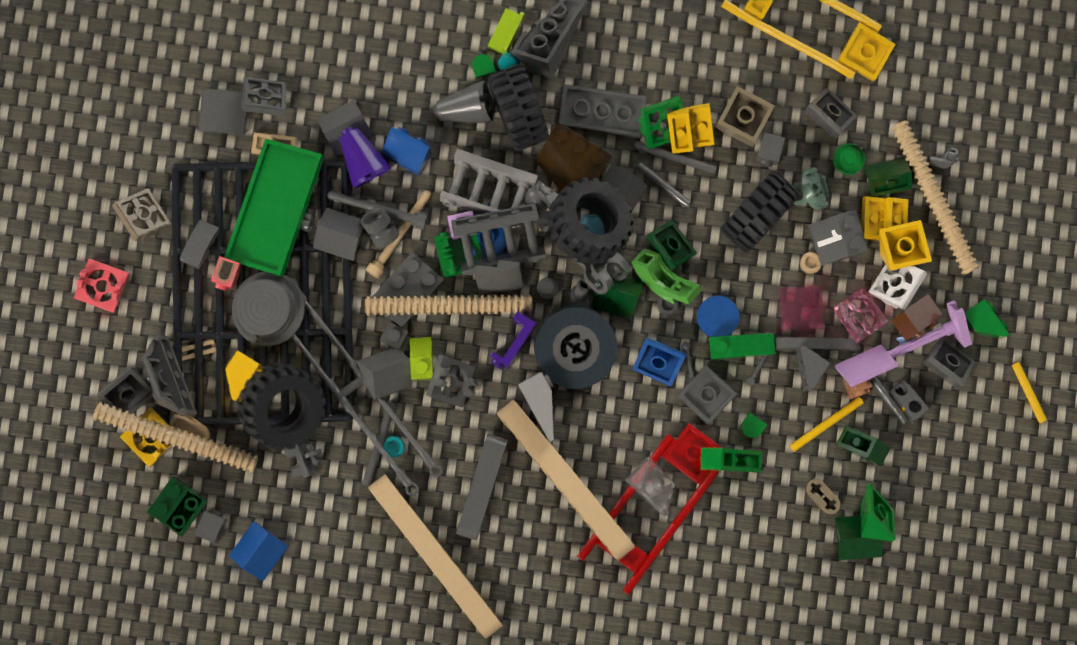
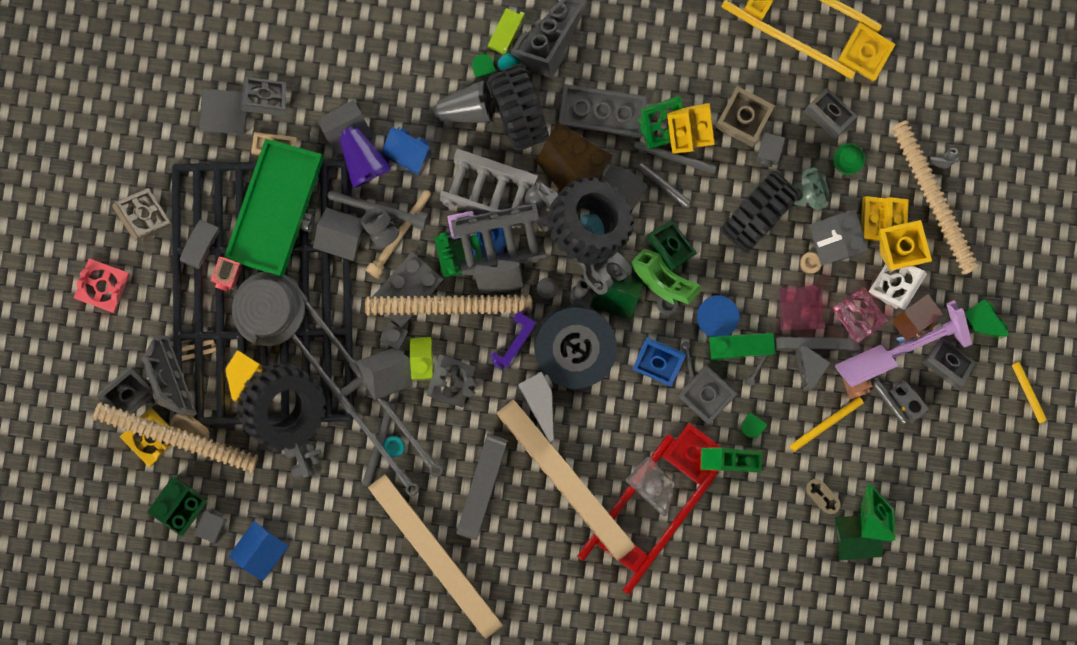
(863, 445): dark green slope -> none
(888, 177): dark green panel -> none

